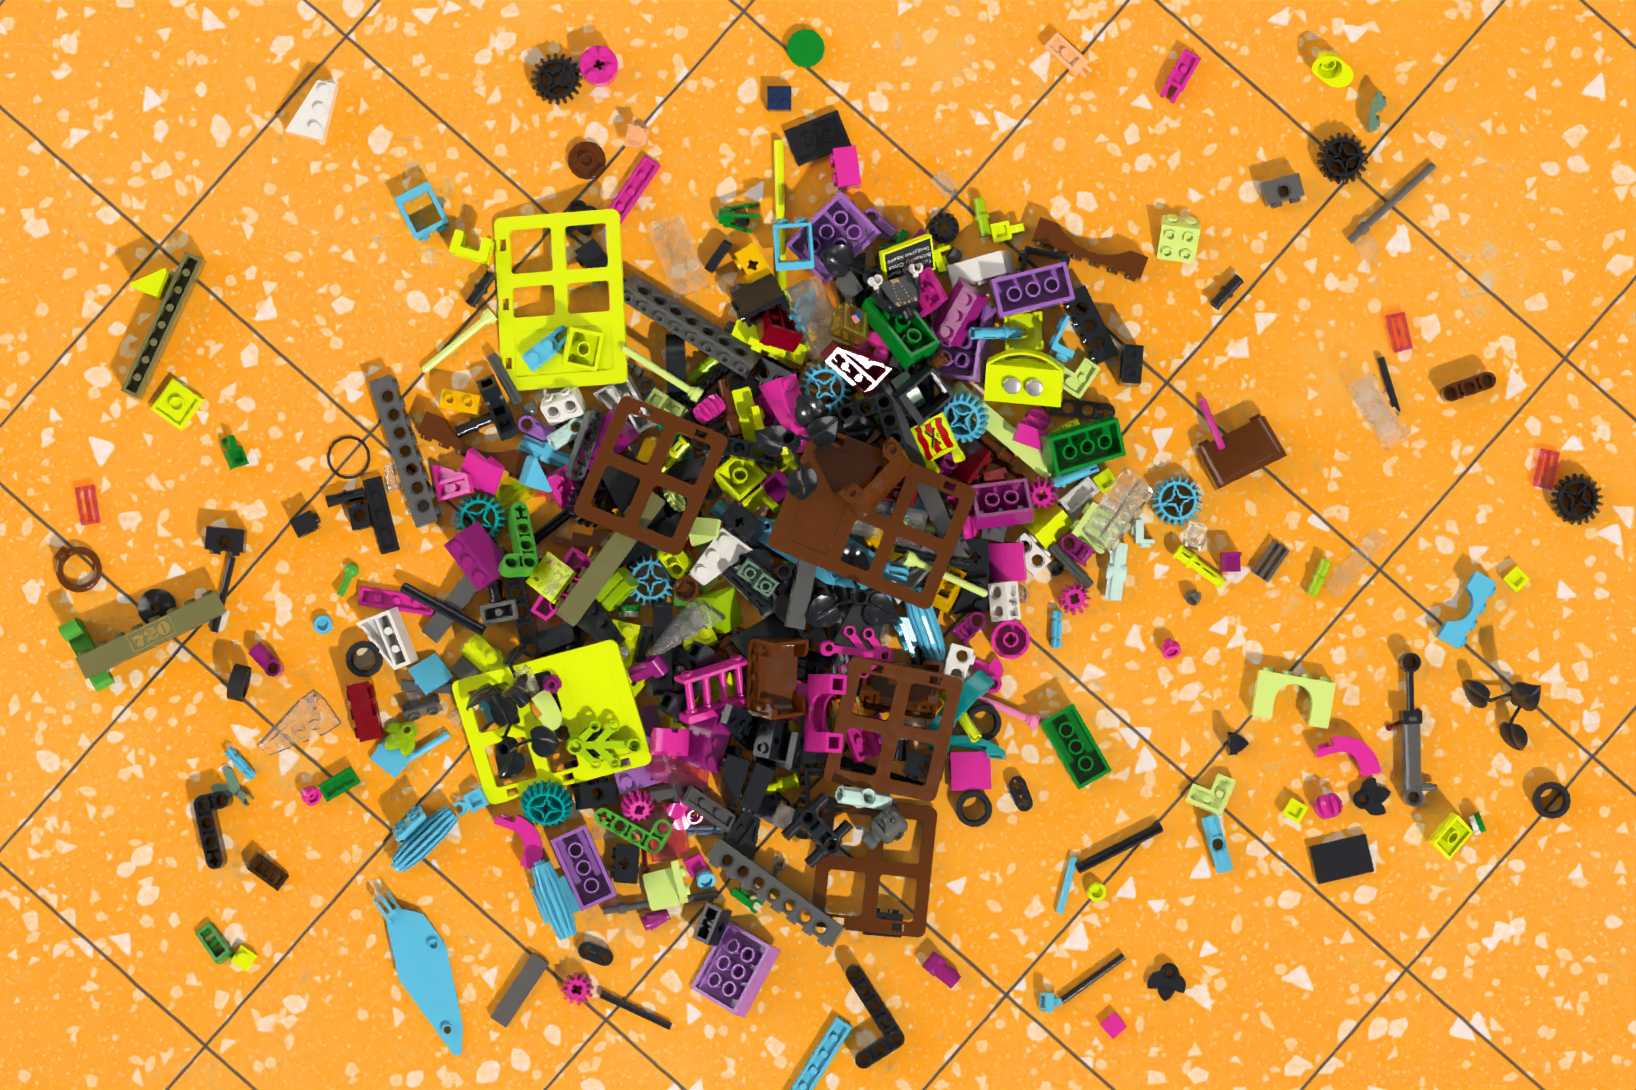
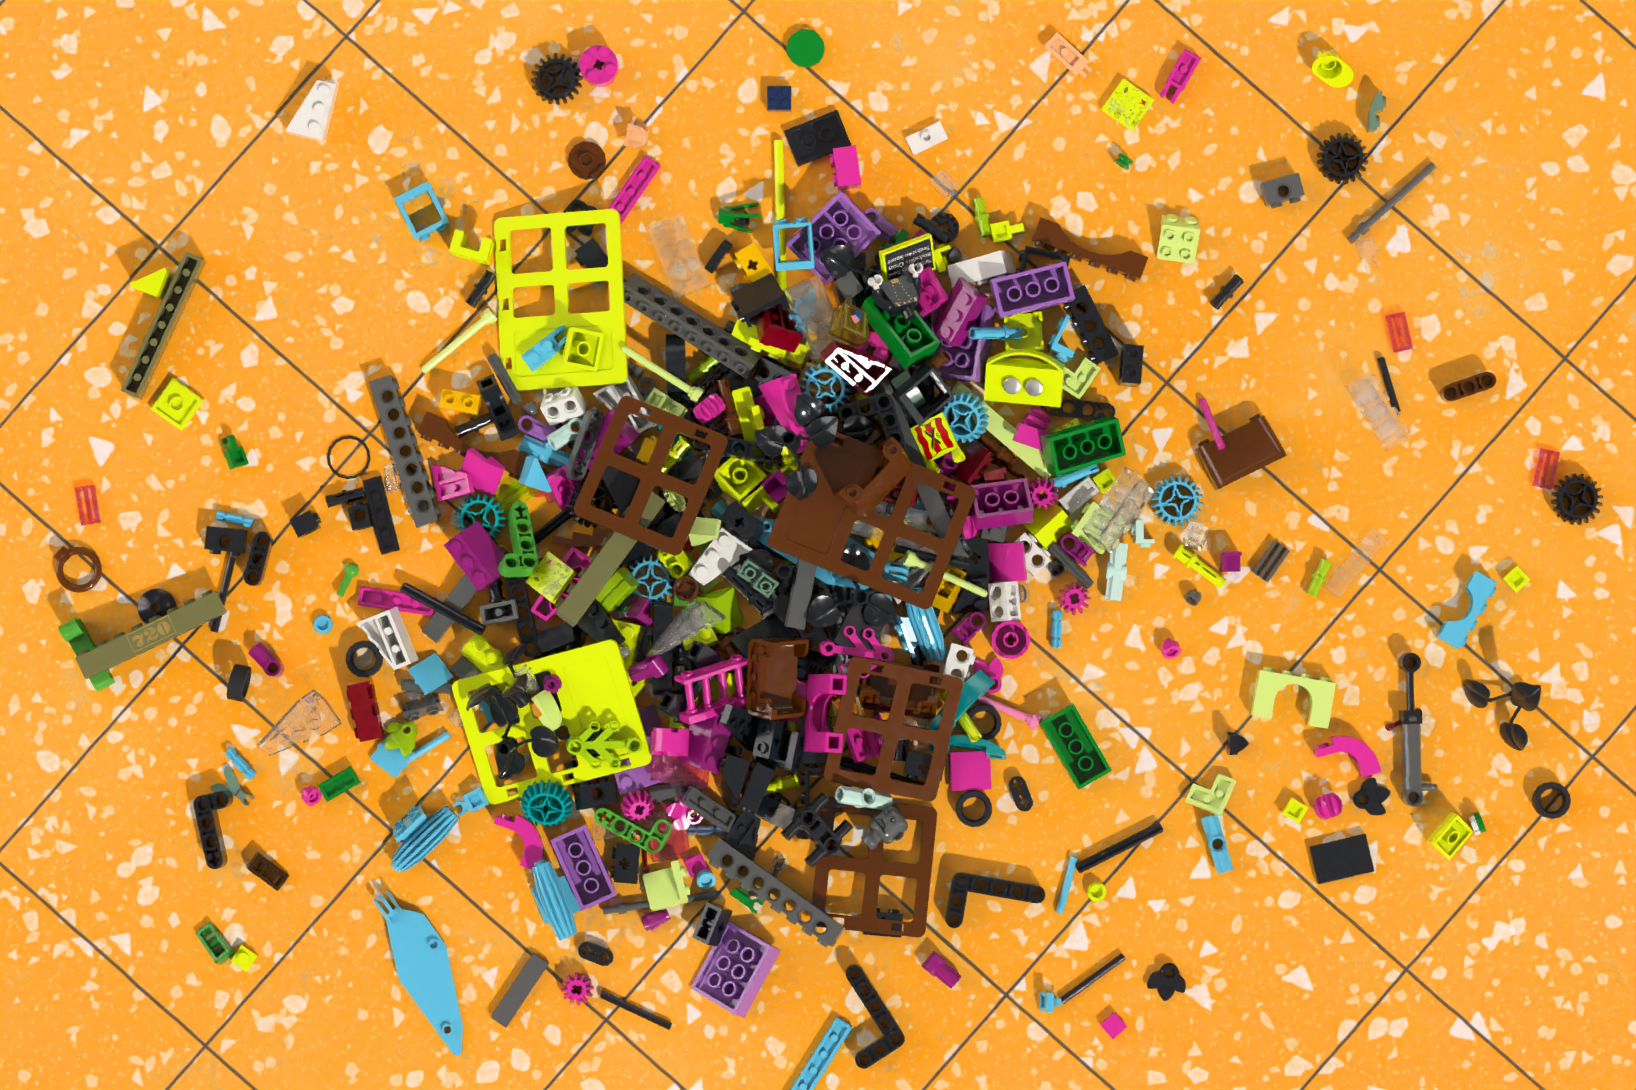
(234, 518): none -> medium azure axle
(265, 551): none -> black beam
(639, 611): none -> magenta panel
(926, 138): none -> white plate
(931, 227): none -> black pin
(987, 890): none -> black beam
(1123, 161): none -> green bush
(1127, 105): none -> neon yellow tile

